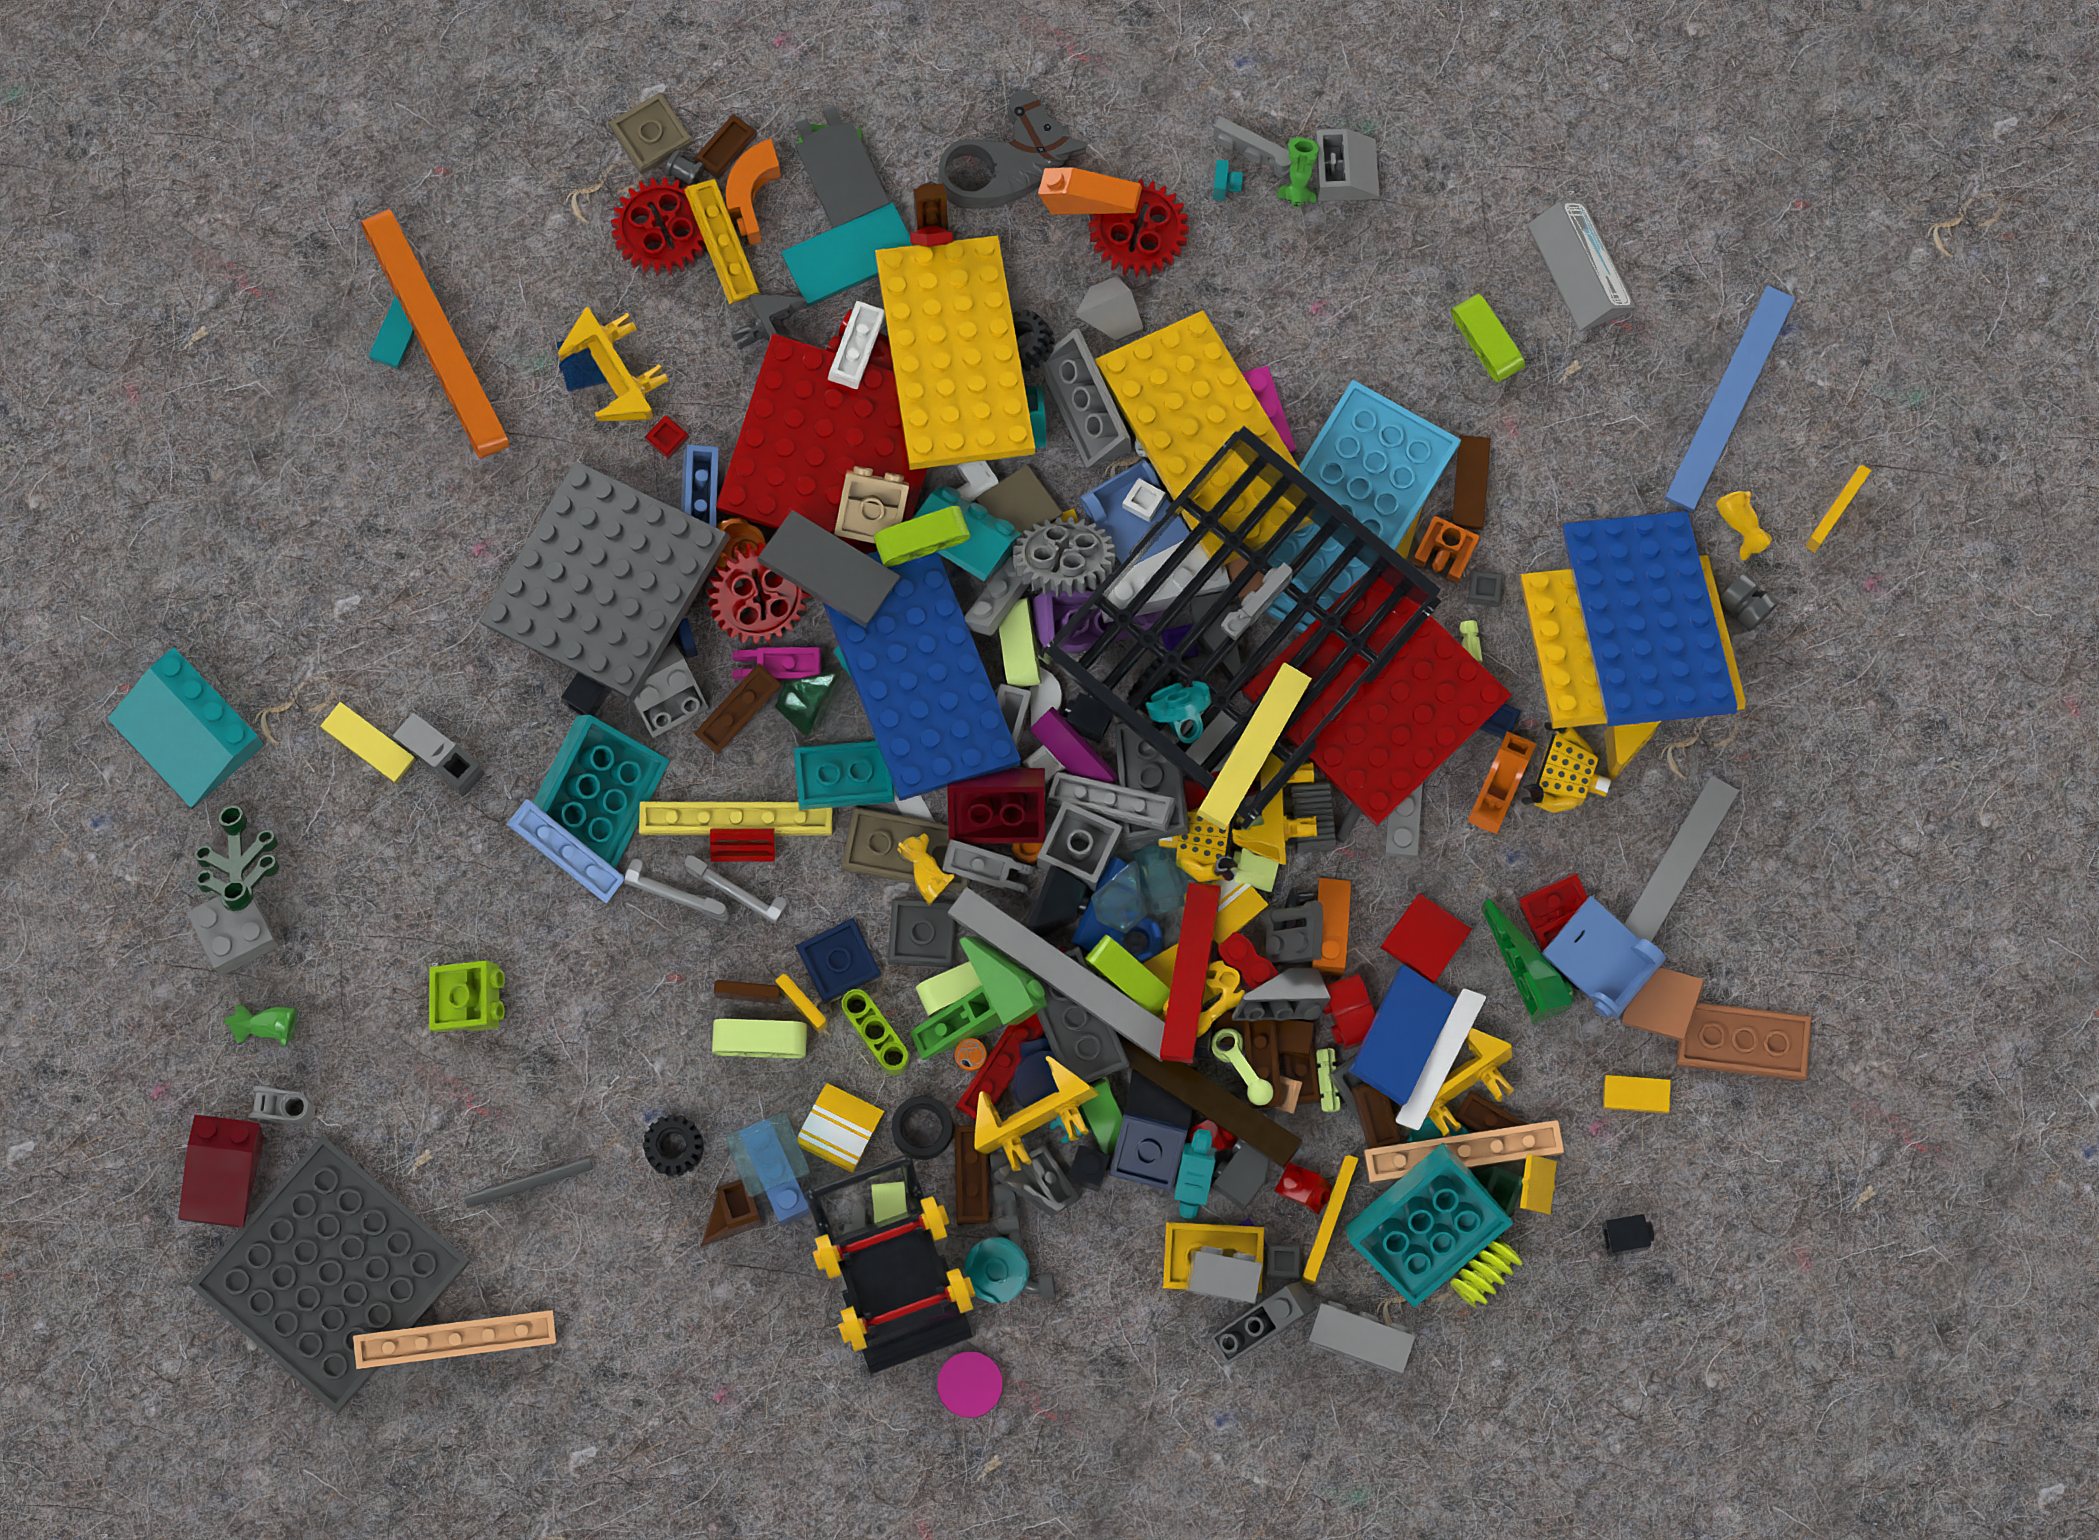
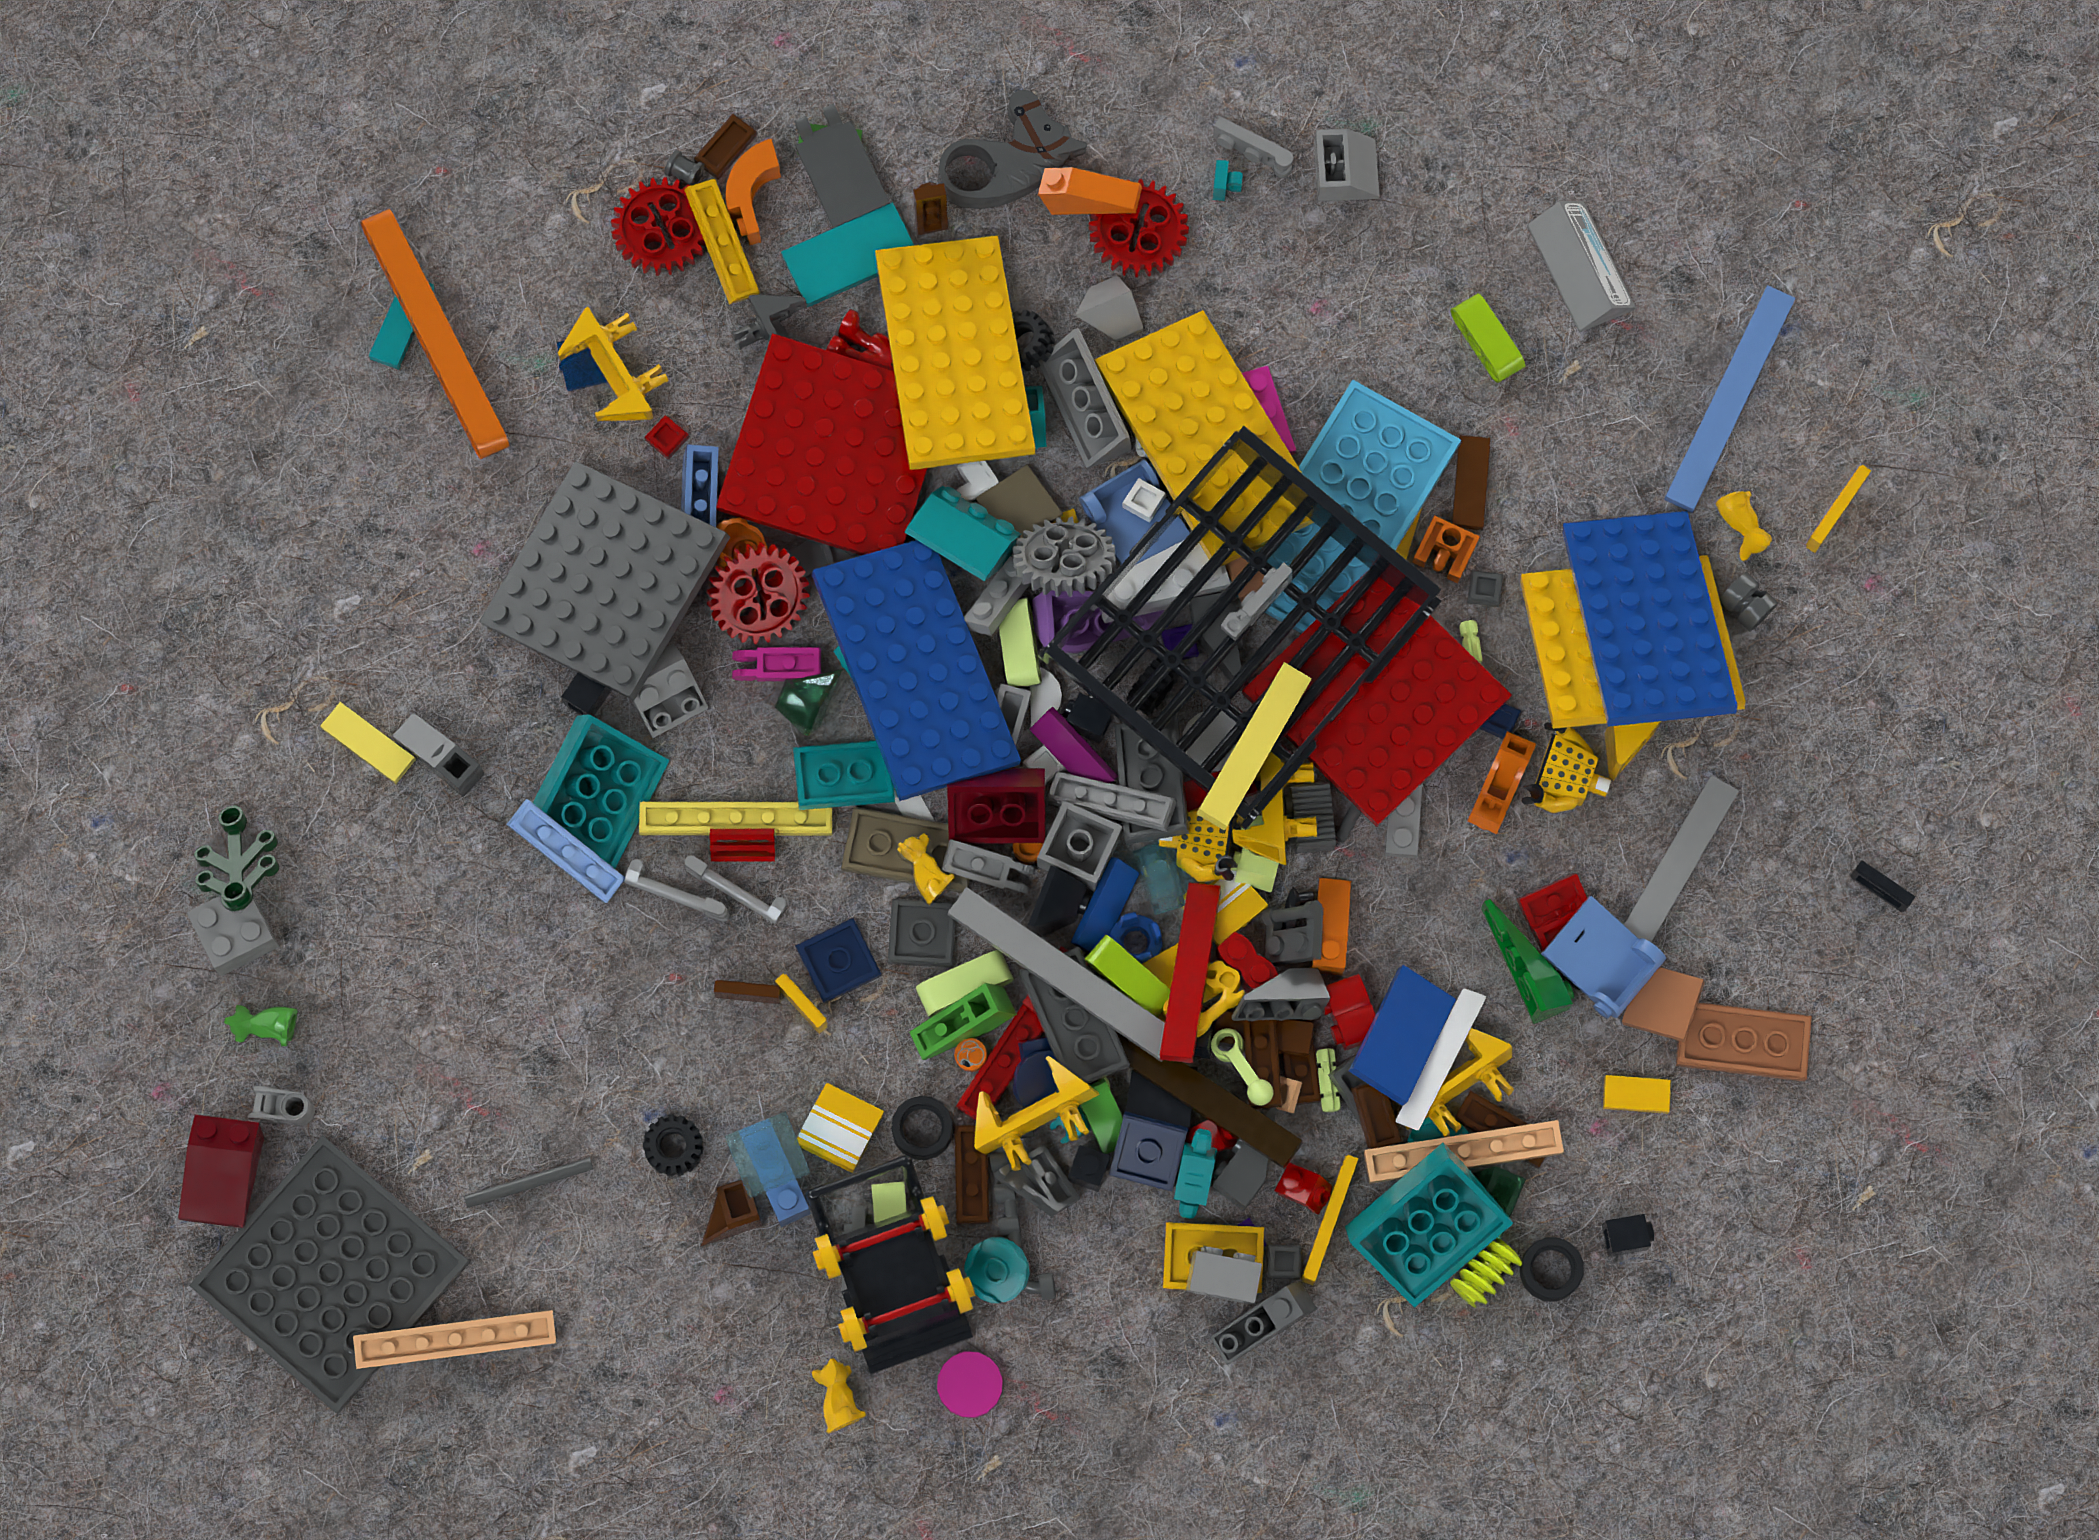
(184, 728): teal slope -> none
(465, 996): lime plate -> none
(650, 133): dark tan tile -> none
(687, 638): dark blue tile -> none
(738, 709): reddish brown tile -> none
(759, 1038): yellowish green beam -> none
(828, 568): dark grey tile -> none
(839, 1401): none -> yellow animal
(856, 345): white tile -> none
(870, 504): tan plate -> none
(872, 1017): lime beam -> none
(921, 536): lime beam -> none
(931, 236): red tile -> none
(1008, 986): bright green slope -> none
(1121, 900): clear light blue slope -> none
(1180, 704): teal tile -> none
(1302, 155): bright green animal -> none
(1361, 1338): light grey brick -> none
(1426, 938): red slope -> none
(1538, 1184): yellow piece -> none
(1569, 1252): none -> black tyre
(1882, 886): none -> black tile

